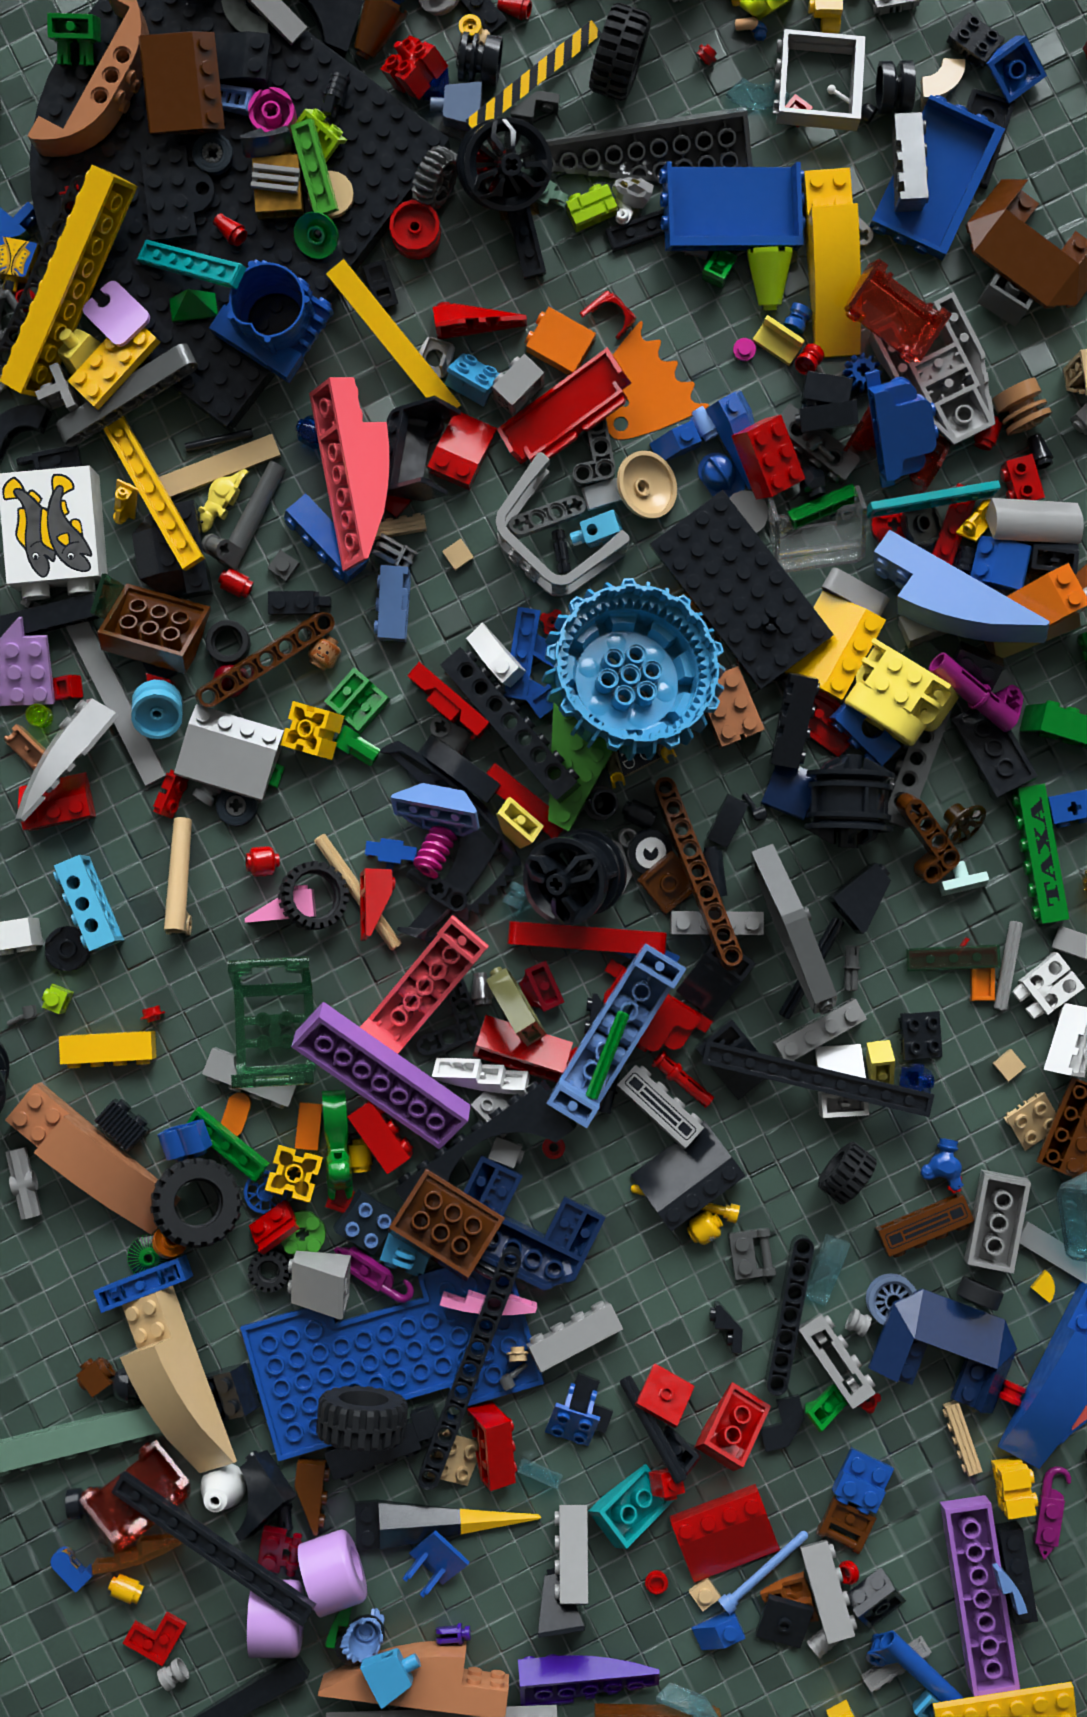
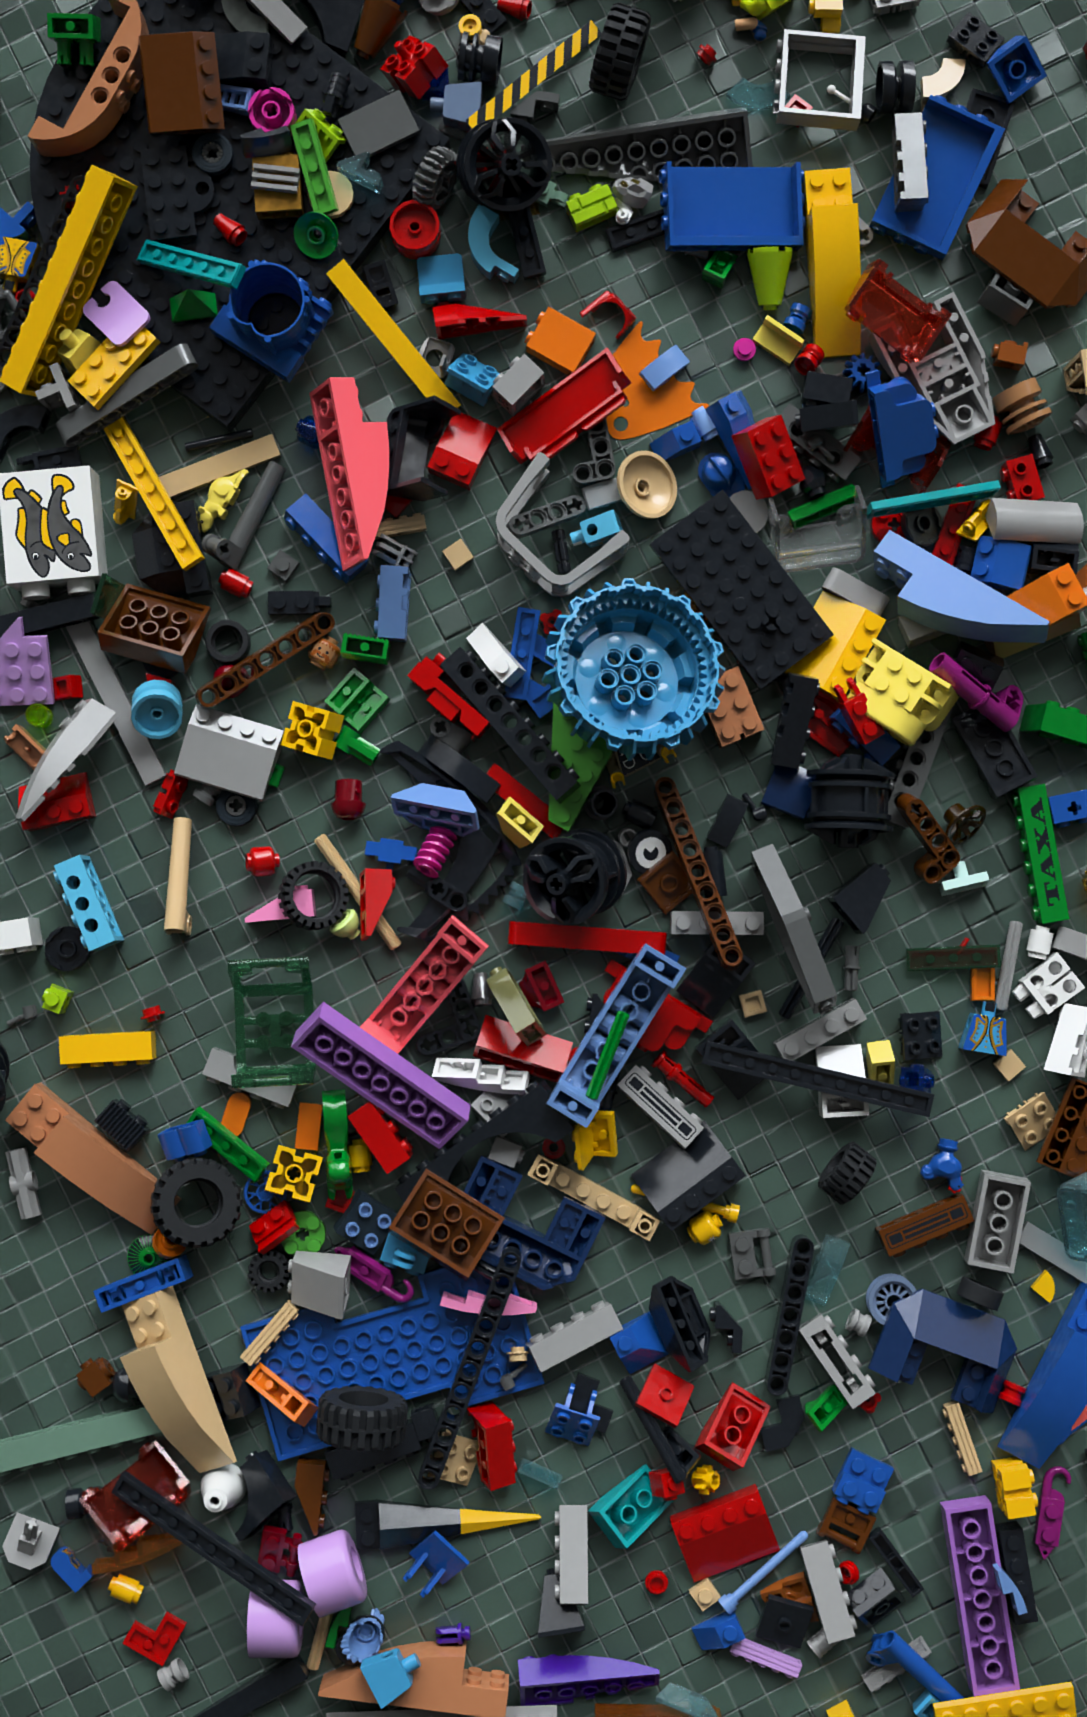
(29, 1542): none -> light grey piece
(270, 1333): none -> tan piece
(282, 1394): none -> orange slope
(319, 1642): none -> tan axle
(347, 925): none -> yellowish green brick
(348, 799): none -> dark red piece
(355, 170): none -> clear light blue slope
(365, 648): none -> green brick
(379, 125): none -> dark grey tile
(434, 665): none -> red tile
(441, 278): none -> dark azure bracket
(479, 233): none -> medium azure arch
(594, 1195): none -> tan slope
(596, 1139): none -> yellow bracket
(638, 1343): none -> blue slope
(664, 367): none -> medium blue slope
(680, 1322): none -> black wedge
(705, 1479): none -> yellow gear
(752, 1003): none -> tan tile
(767, 1657): none -> lavender piece
(854, 712): none -> red hinge
(895, 1561): none -> black piece
(985, 1032): none -> torso
(1009, 354): none -> dark orange brick
(1039, 942): none -> white brick

